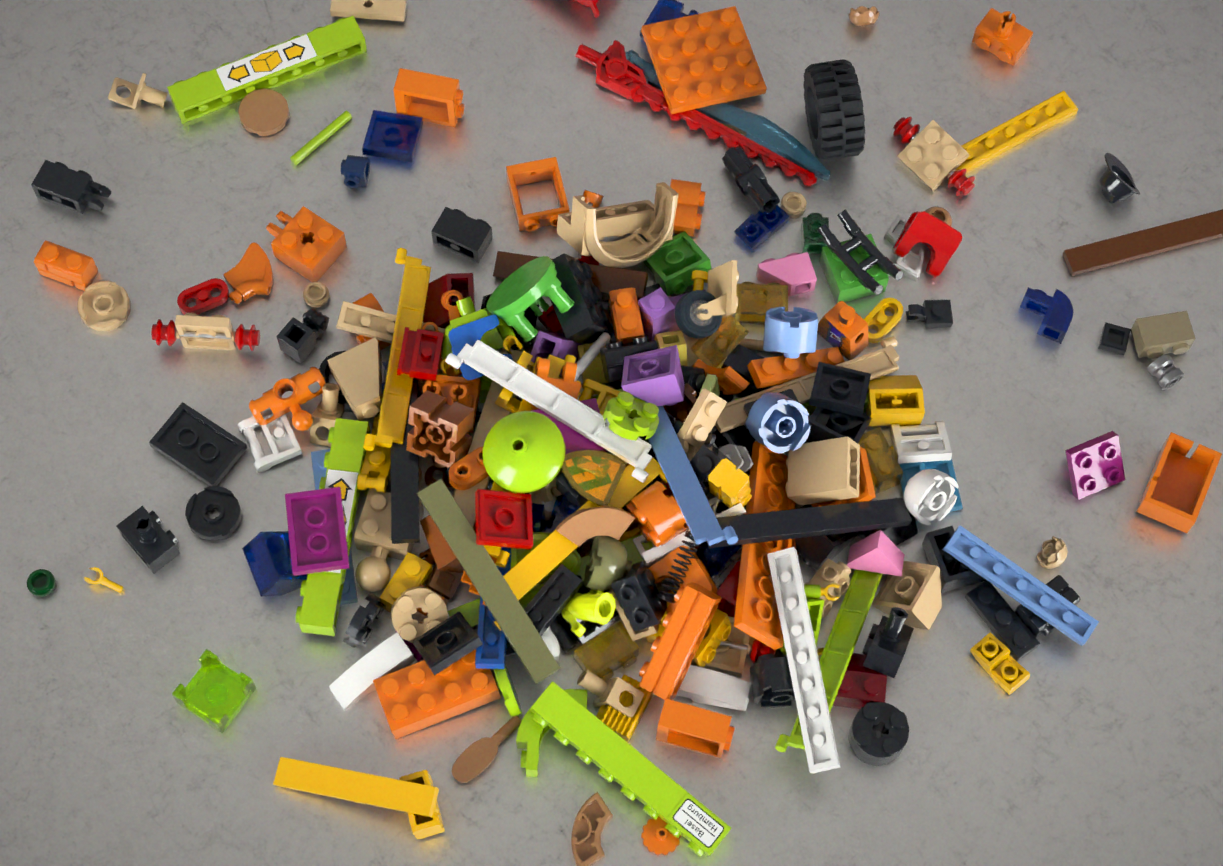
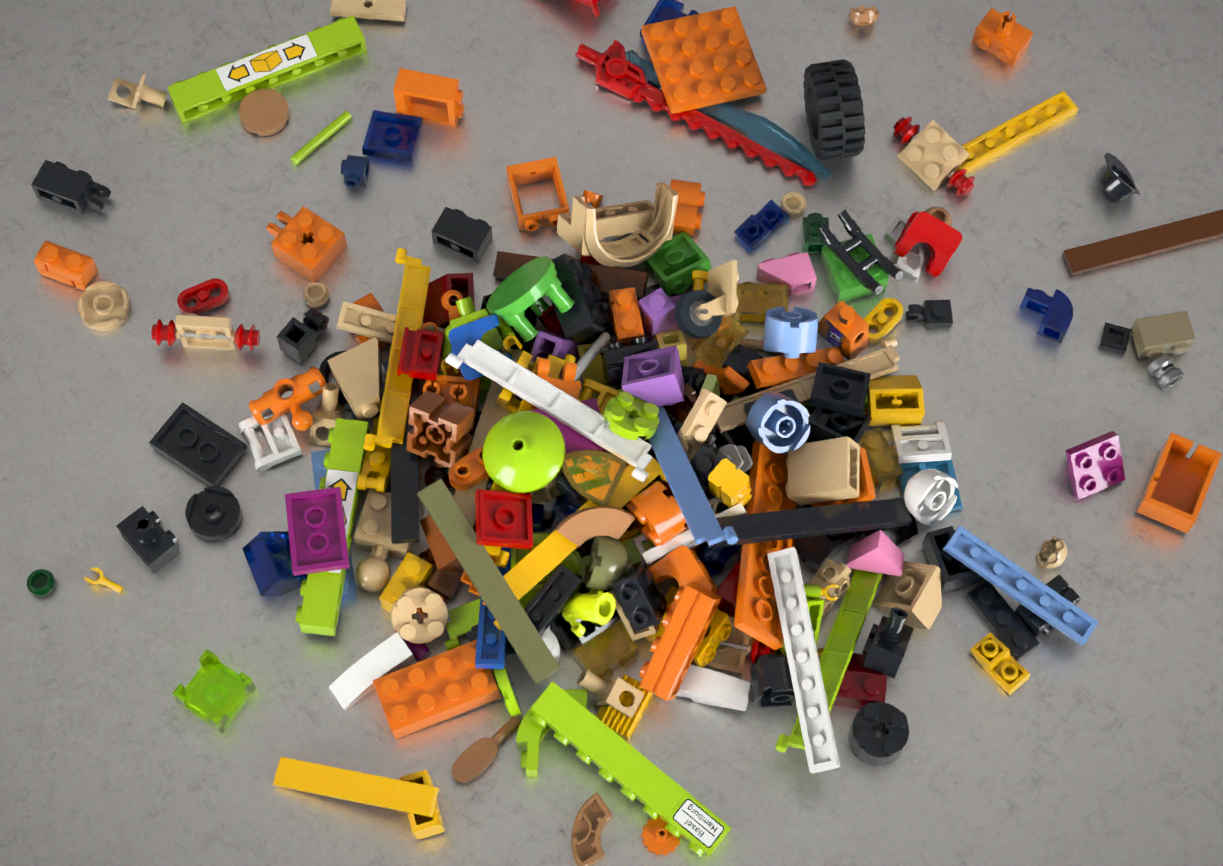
(251, 275): orange arm -> none
(359, 627): black plate -> none
(447, 643): black plate -> none
(668, 596): black piece -> none
(694, 728): orange window -> none
(750, 180): black piece -> none

